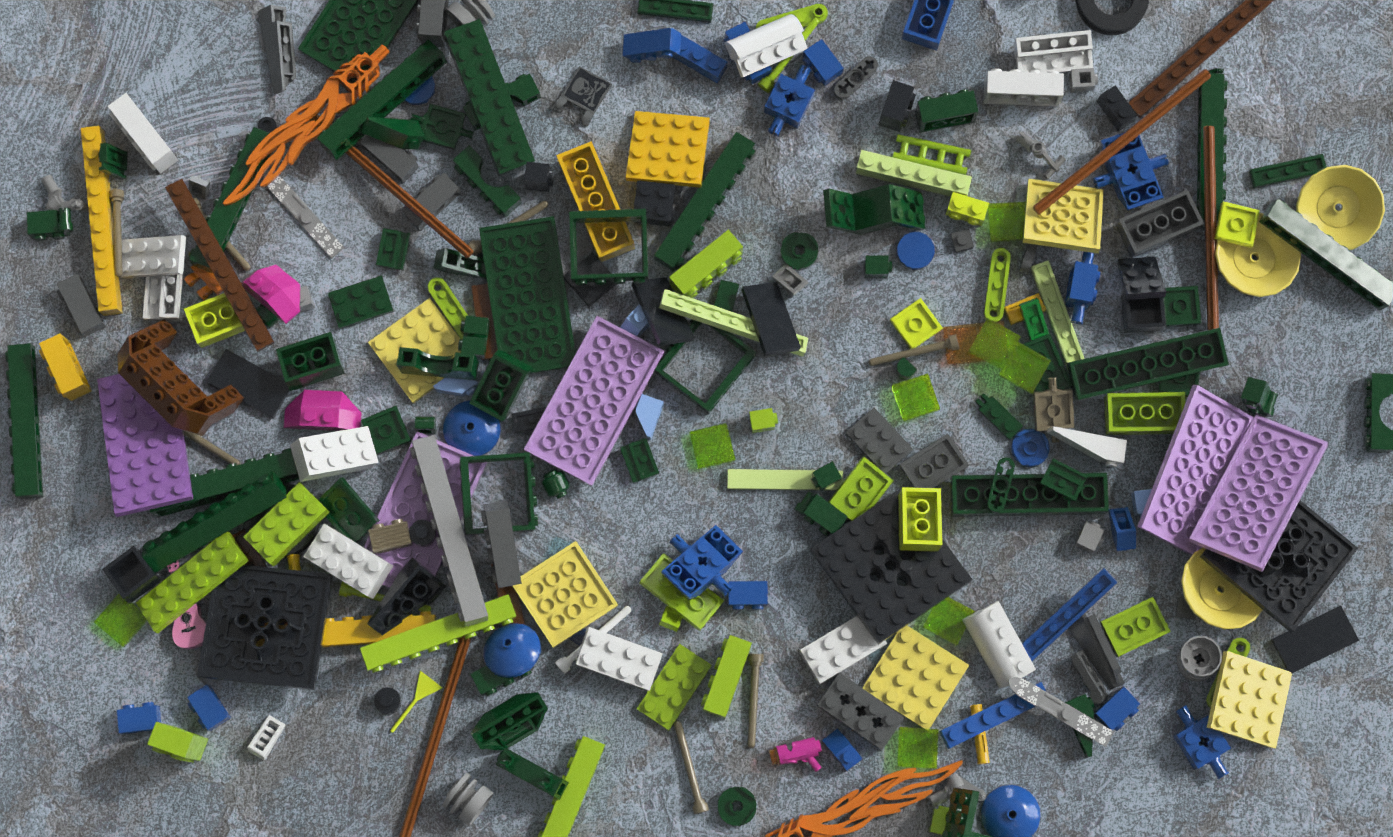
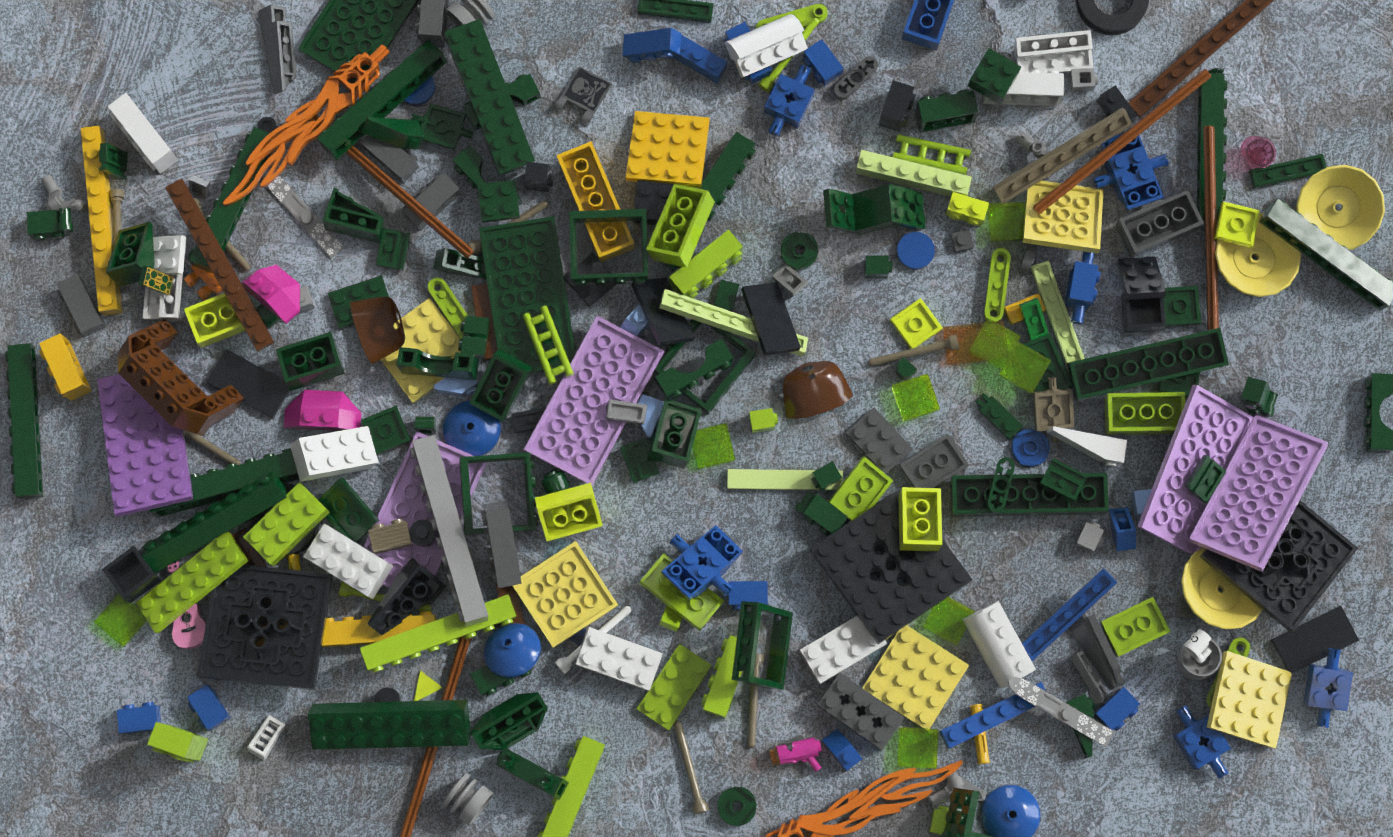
(130, 253): none -> dark green slope
(155, 280): none -> dark green tile
(352, 219): none -> dark green wedge
(375, 327): none -> reddish brown piece
(389, 724): none -> dark green brick
(498, 201): none -> dark green plate
(558, 350): none -> lime bar
(568, 512): none -> neon yellow brick
(626, 412): none -> light grey tile
(674, 382): none -> dark green arch
(674, 434): none -> dark green slope
(680, 225): none -> lime brick
(747, 645): none -> dark green window
(814, 396): none -> reddish brown piece
(994, 76): none -> dark green brick
(1062, 155): none -> dark tan plate
(1197, 646): none -> white piece
(1205, 478): none -> dark green plate
(1258, 151): none -> clear pink piece
(1336, 697): none -> blue brick

